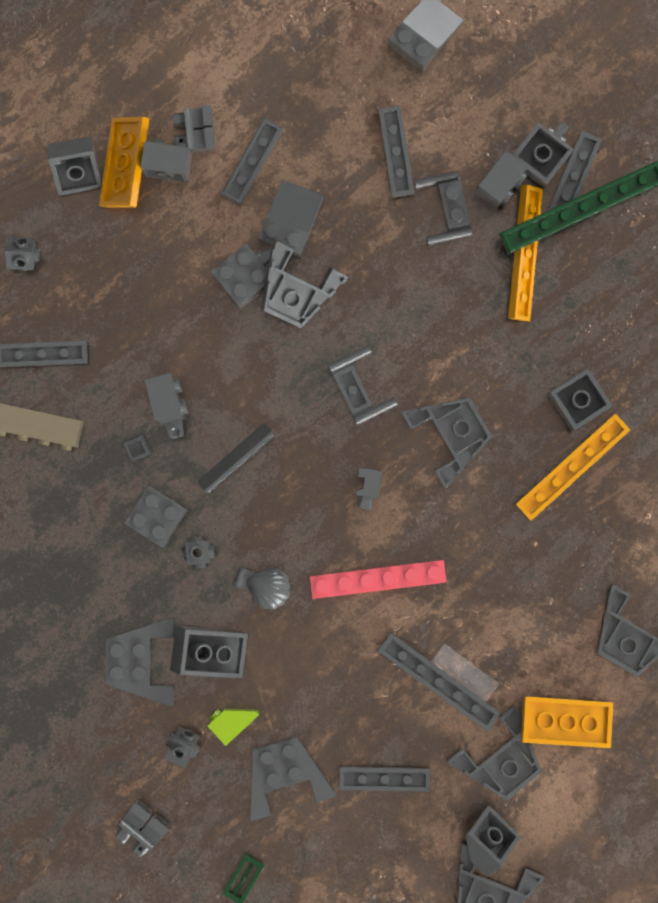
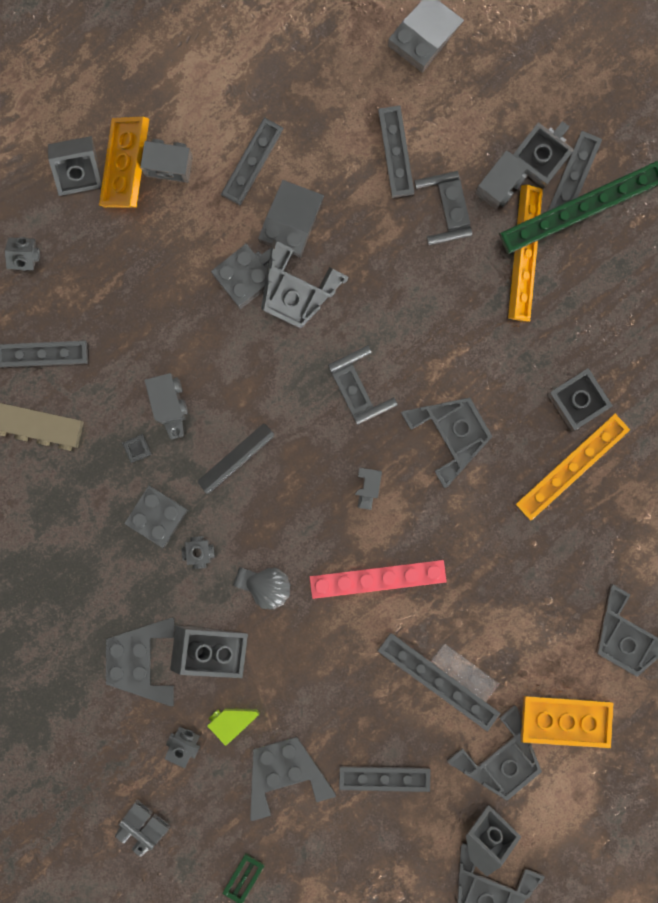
(199, 129): dark grey hips -> none

